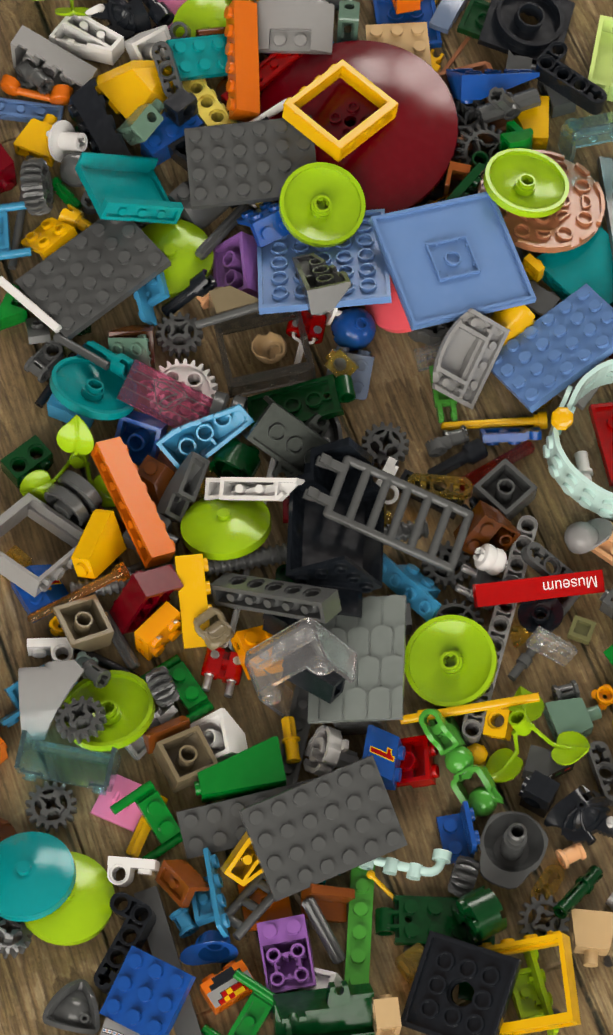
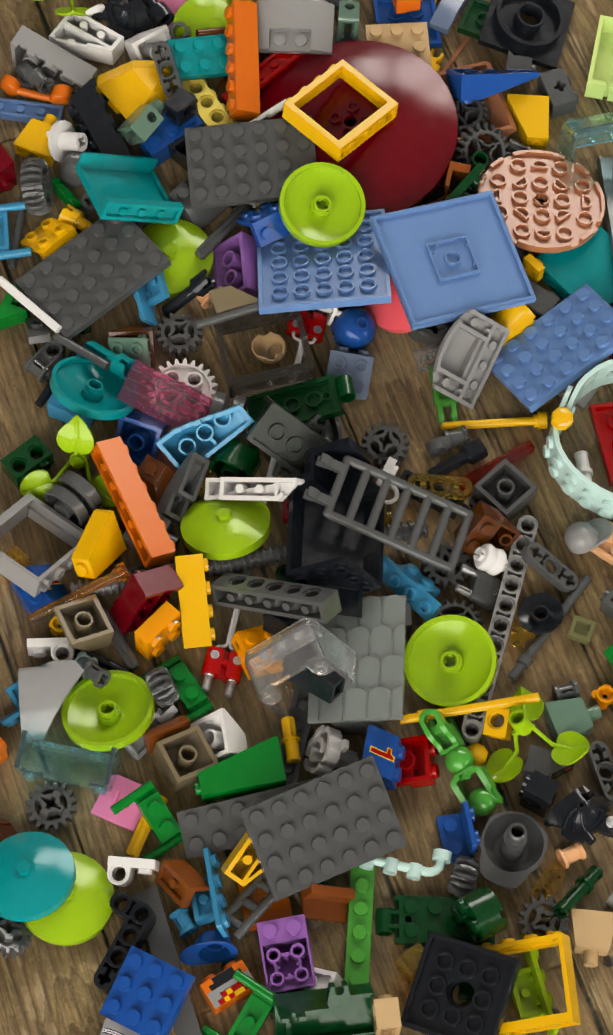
(74, 1009): dark grey hat -> none
(80, 719): dark grey gear -> none
(217, 633): dark tan piece -> none
(320, 283): dark grey wedge -> none
(323, 930): dark grey axle -> none
(351, 365): clear yellow brick -> none
(371, 875): yellow hinge -> none
(506, 105): dark grey piece -> none
(512, 435): blue plate -> none
(516, 137): green brick -> none
(526, 182): lime dish -> none
(538, 588): red tile -> none
(551, 646): clear plate -> none
(567, 81): black beam -> none

